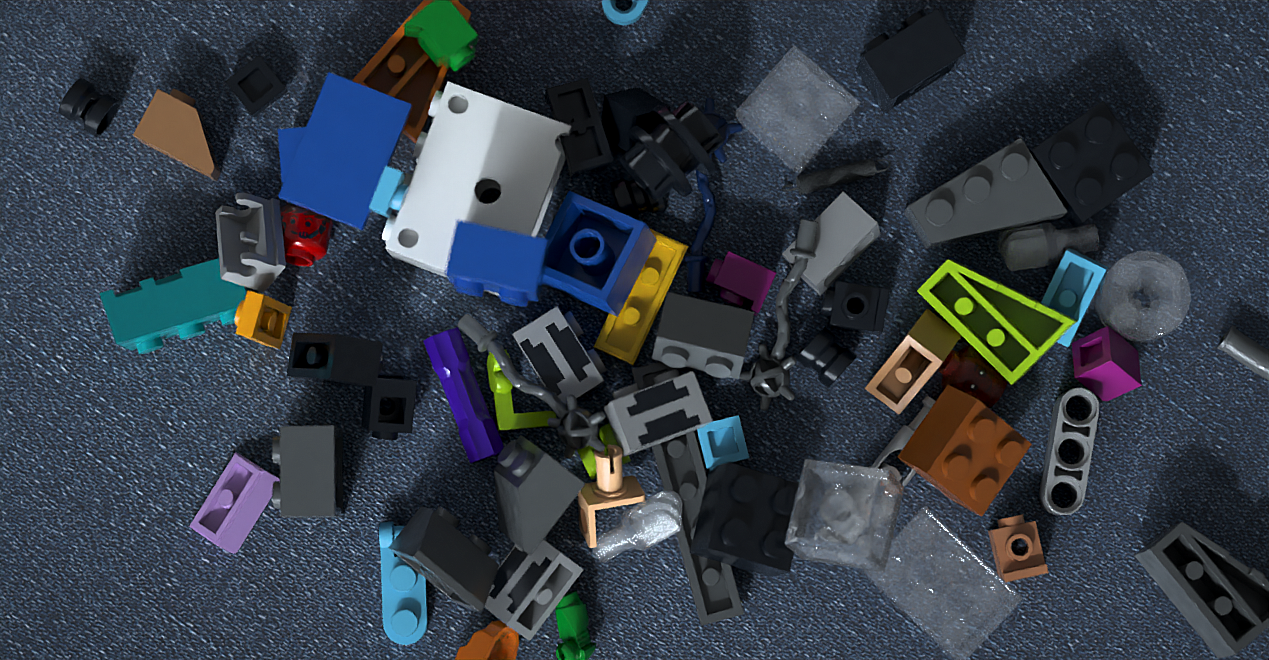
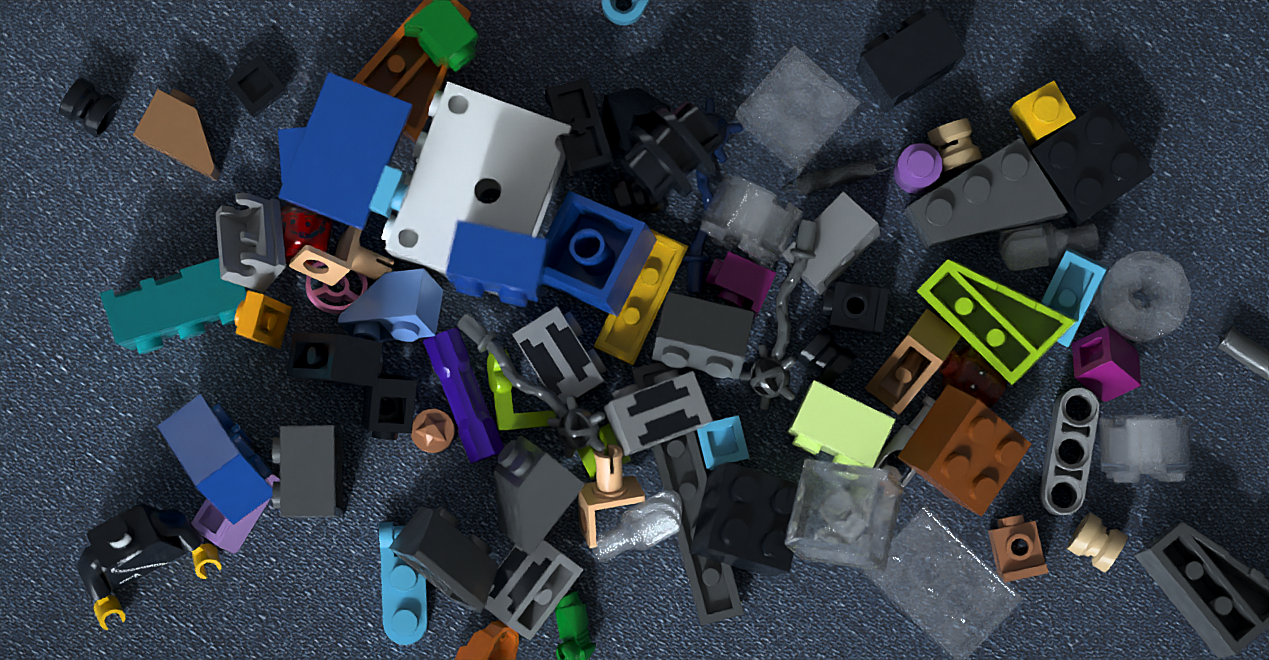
(135, 546): none -> black torso
(218, 458): none -> blue brick
(325, 292): none -> bright pink piece
(347, 257): none -> light nougat bracket
(395, 308): none -> medium blue slope
(433, 431): none -> nougat tile
(750, 218): none -> clear brick
(839, 427): none -> yellowish green brick
(917, 168): none -> medium lavender brick
(958, 155): none -> tan wheel
(1042, 113): none -> yellow brick
(1094, 540): none -> tan wheel
(1145, 446): none -> clear brick

